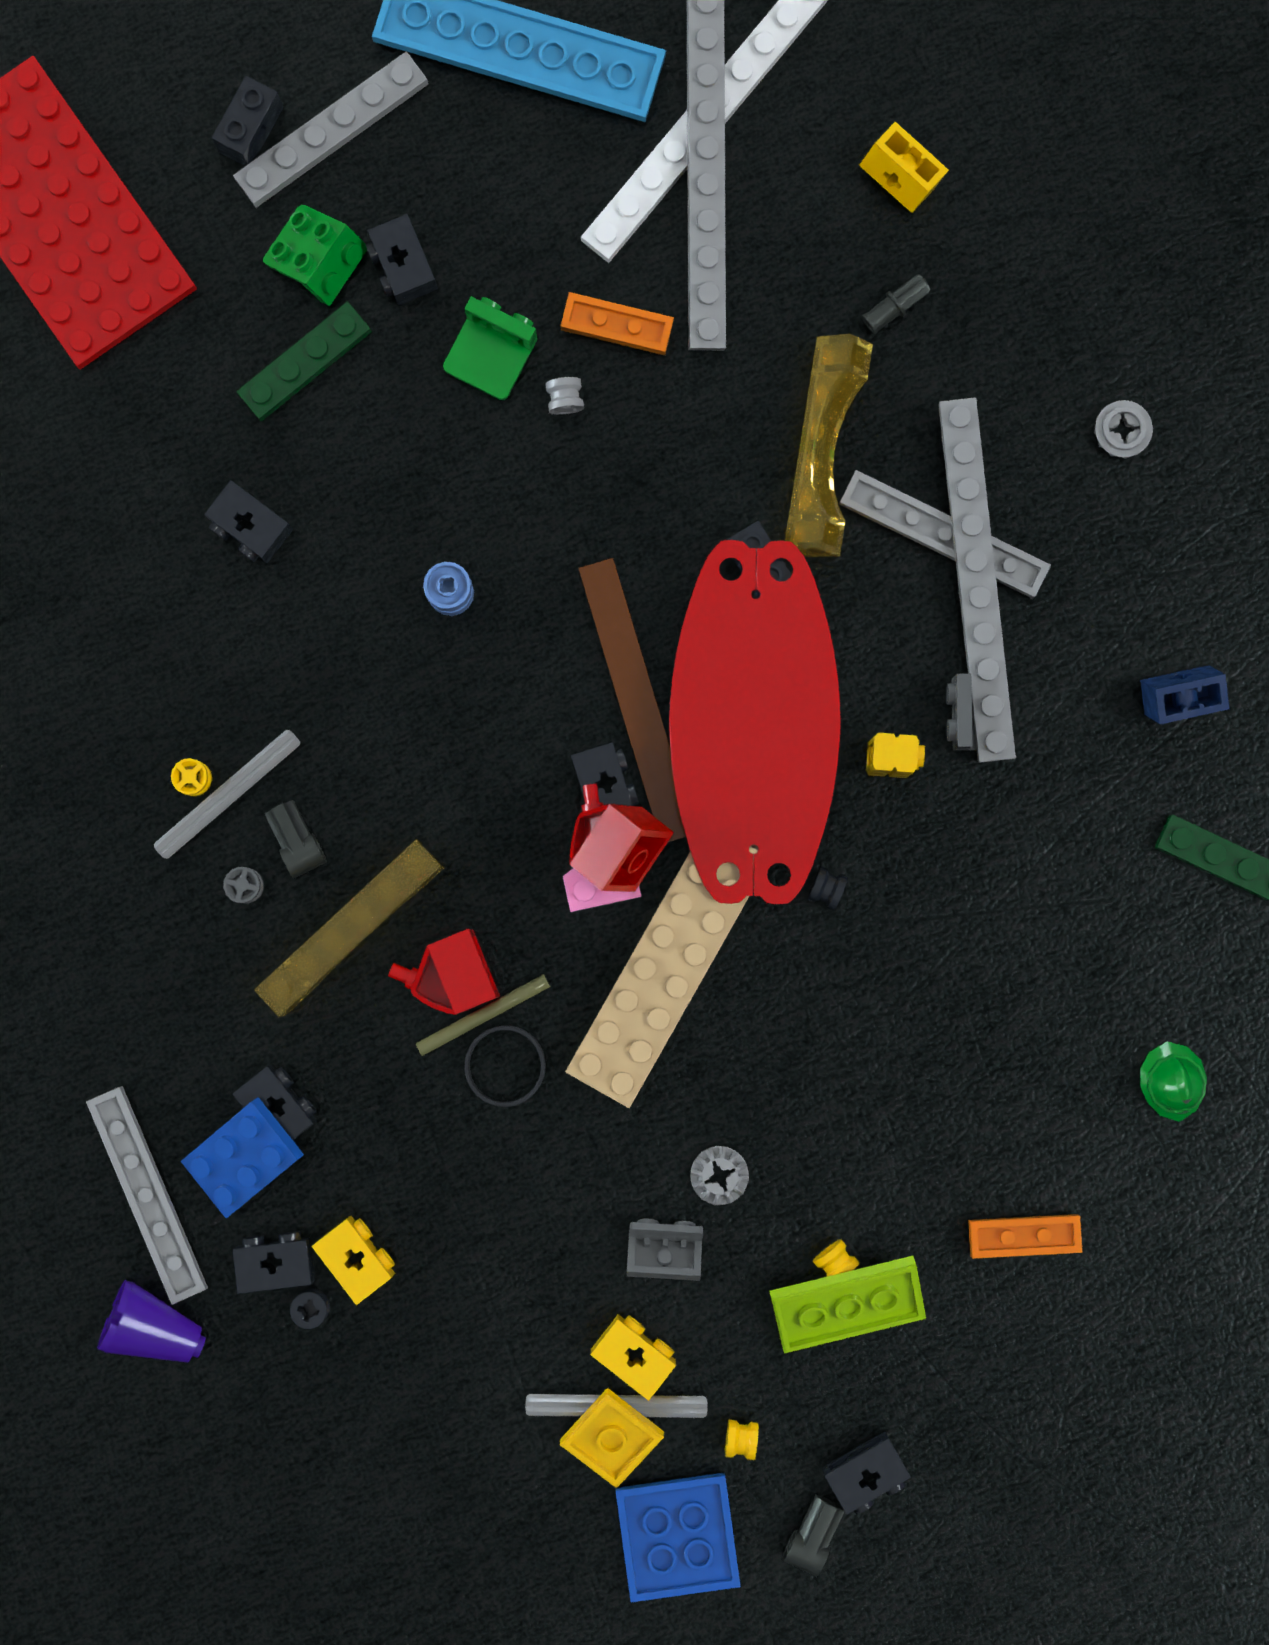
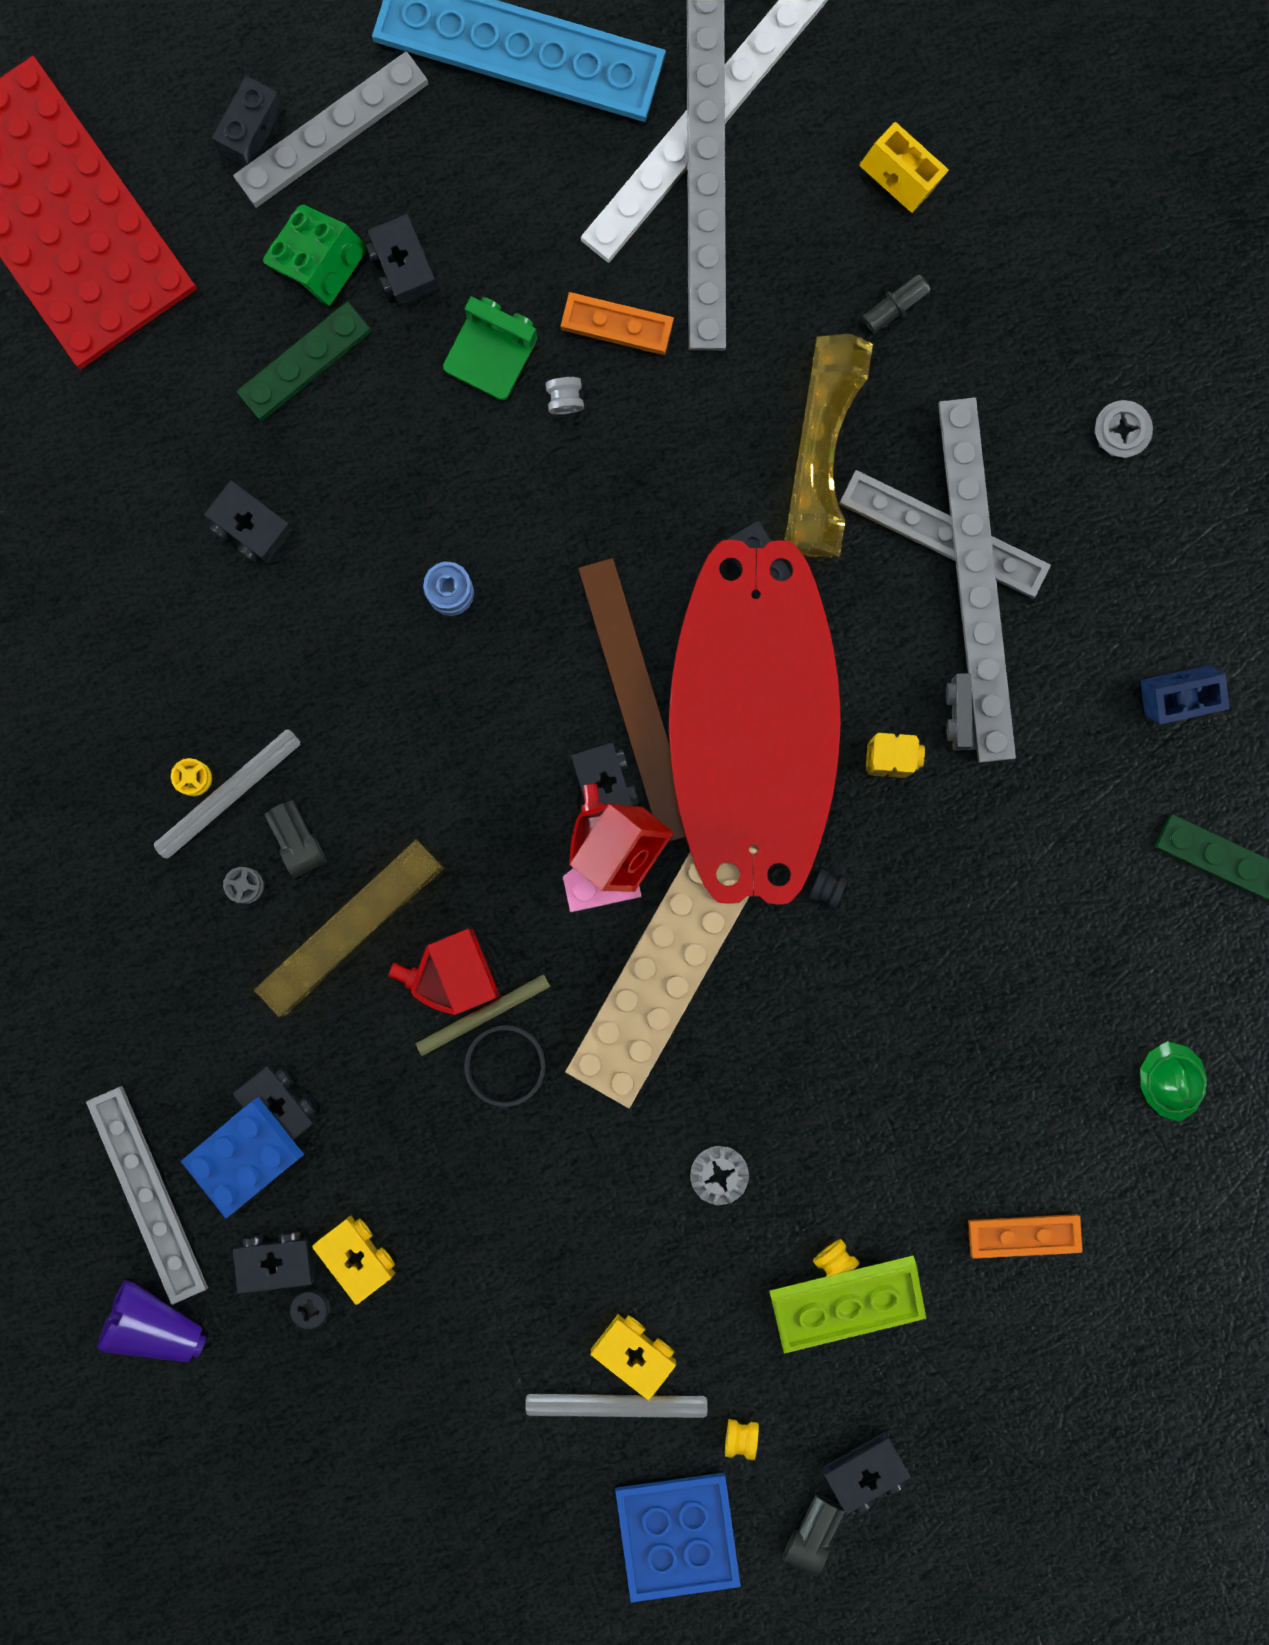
(612, 1438): yellow plate -> none
(664, 1250): dark grey bracket -> none

